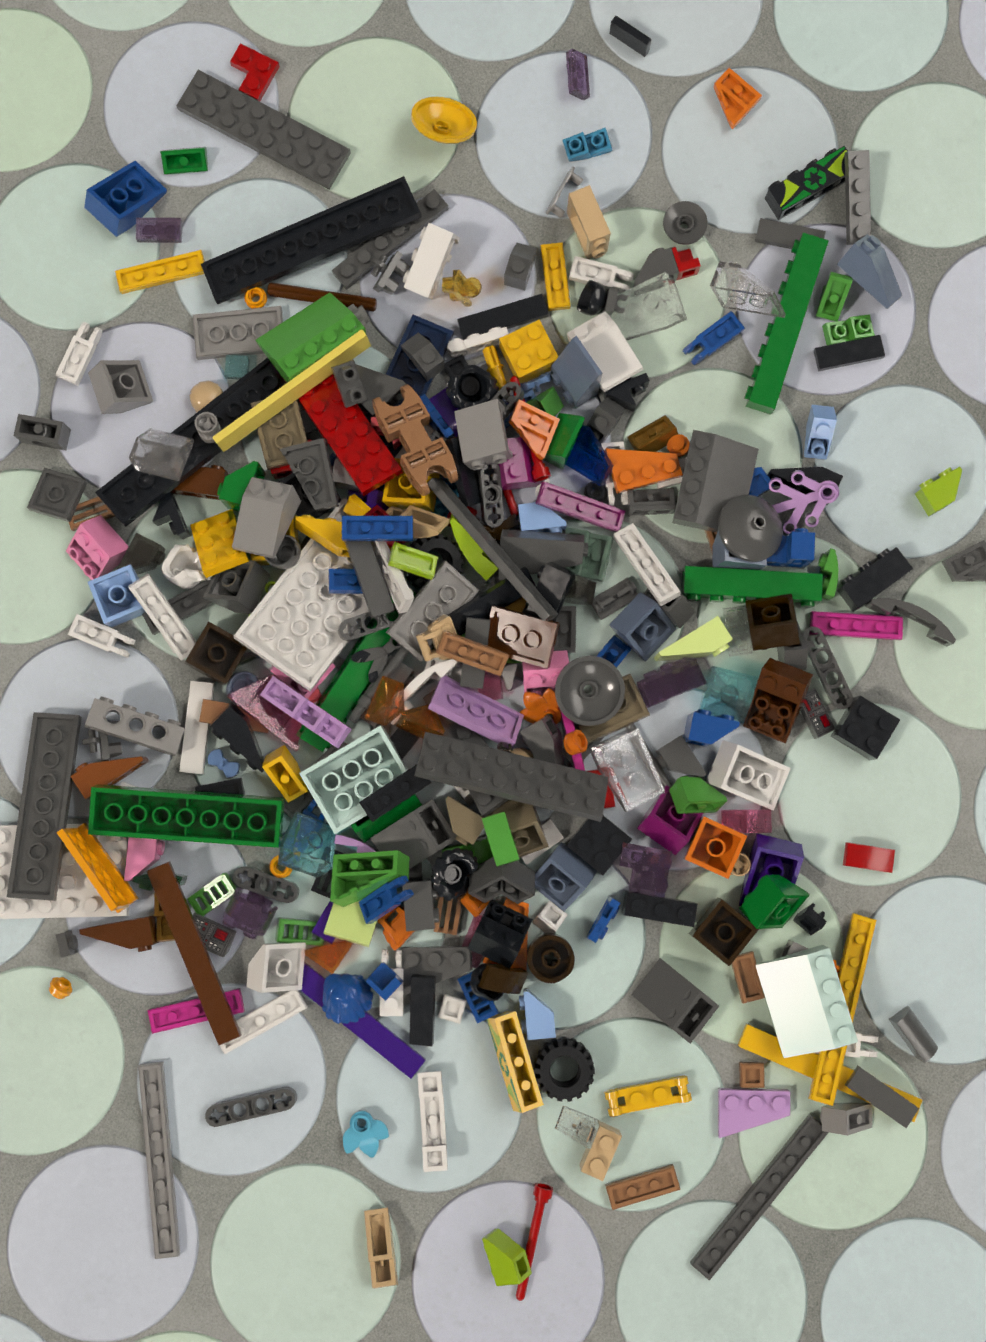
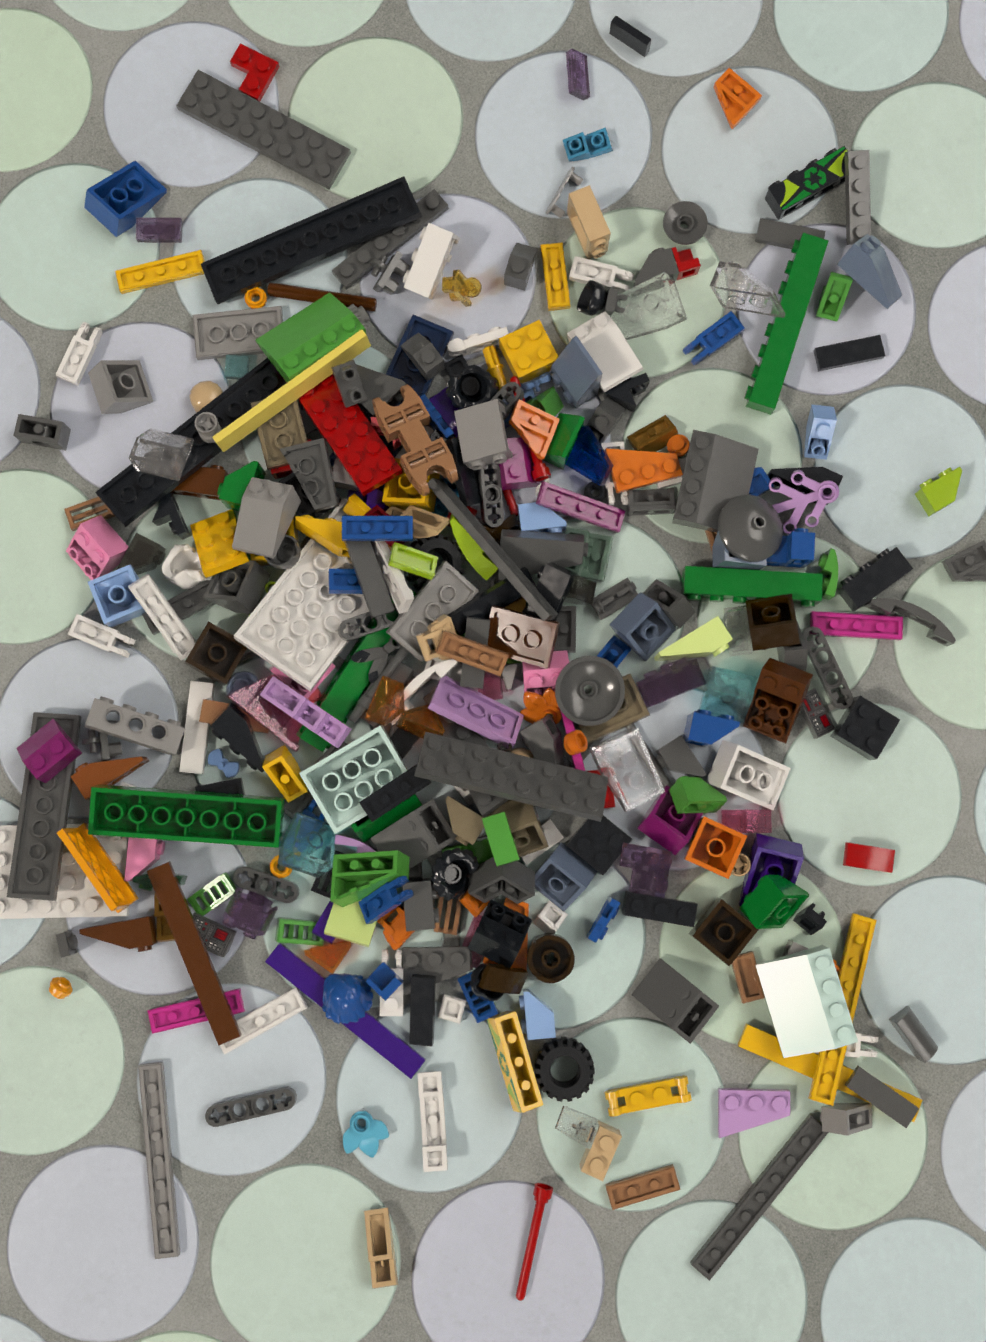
(48, 751): none -> magenta slope
(57, 495): dark grey tile -> none
(184, 160): green slope -> none
(277, 967): white slope -> none
(443, 120): yellow dish -> none
(506, 1259): lime slope -> none
(507, 316): black tile -> none
(647, 564): white plate -> none
(751, 1074): medium nougat tile -> none
(850, 329): bright green slope -> none

